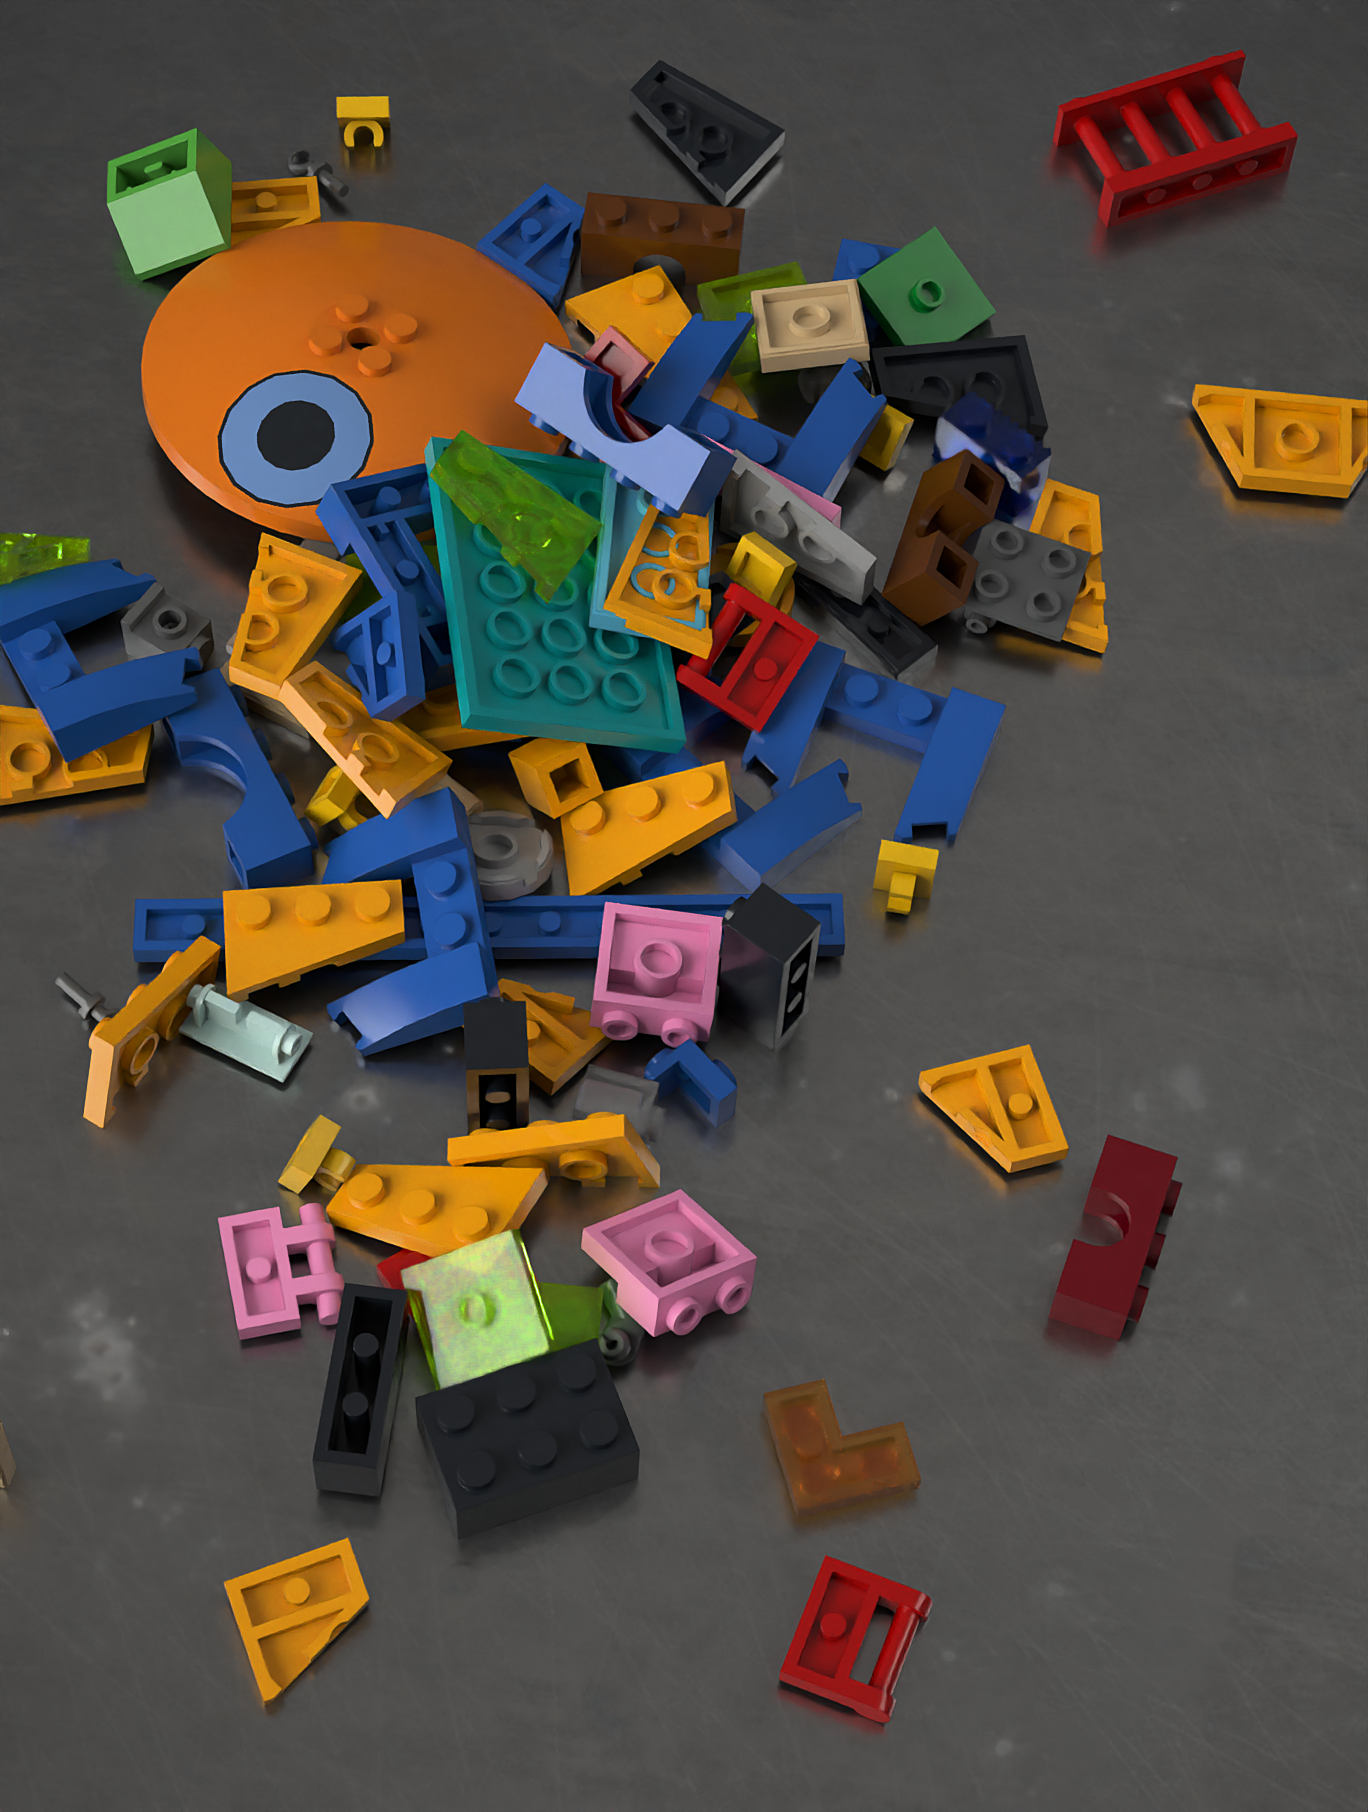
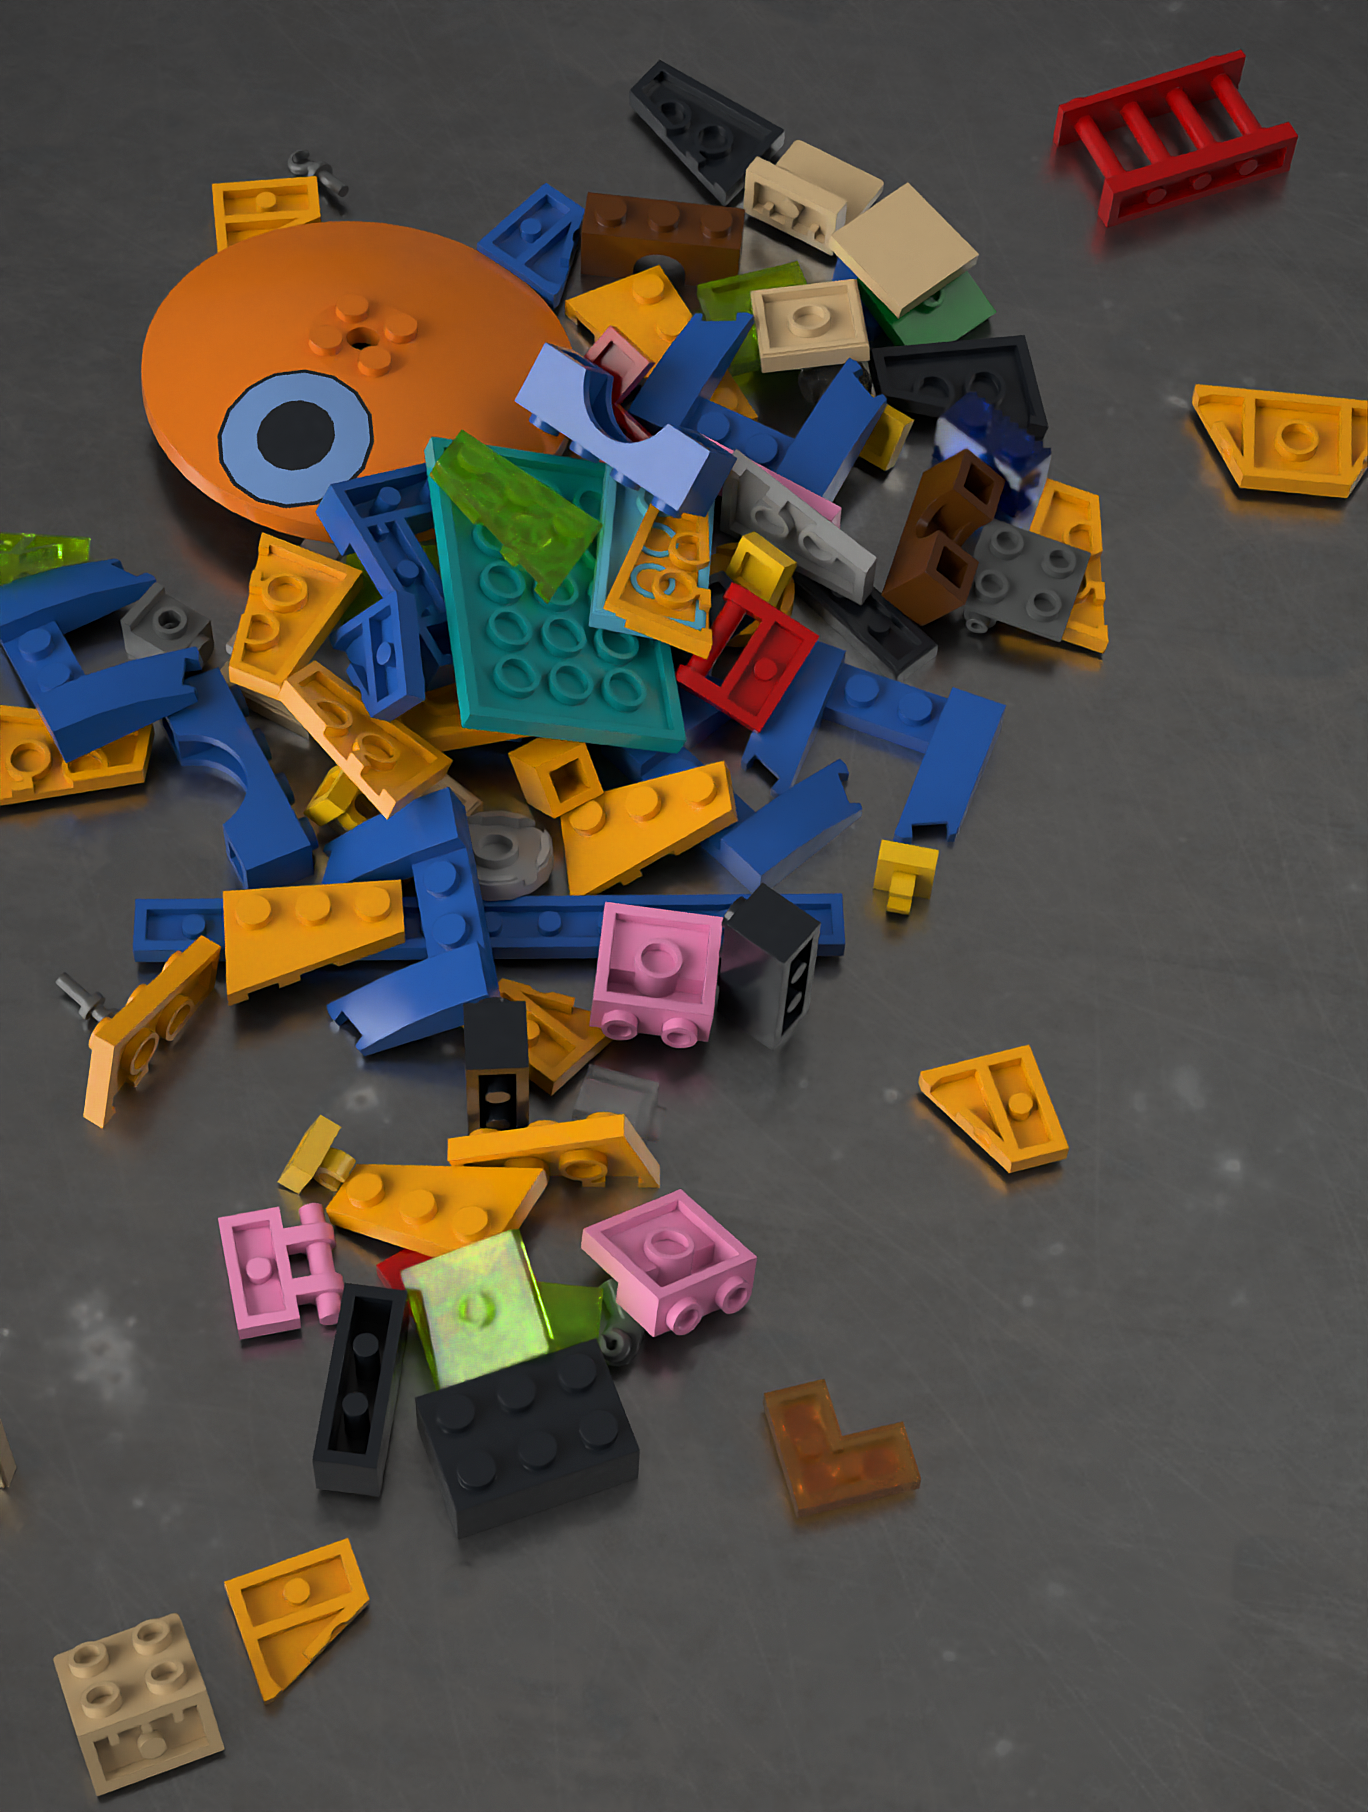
(138, 1703): none -> tan bracket
(171, 202): bright green slope -> none
(244, 1031): light aqua hinge -> none
(363, 114): yellow tile -> none
(704, 1082): blue bracket -> none
(808, 193): none -> tan bracket
(834, 1632): red plate -> none
(903, 250): none -> tan tile
(1101, 1282): dark red arch -> none

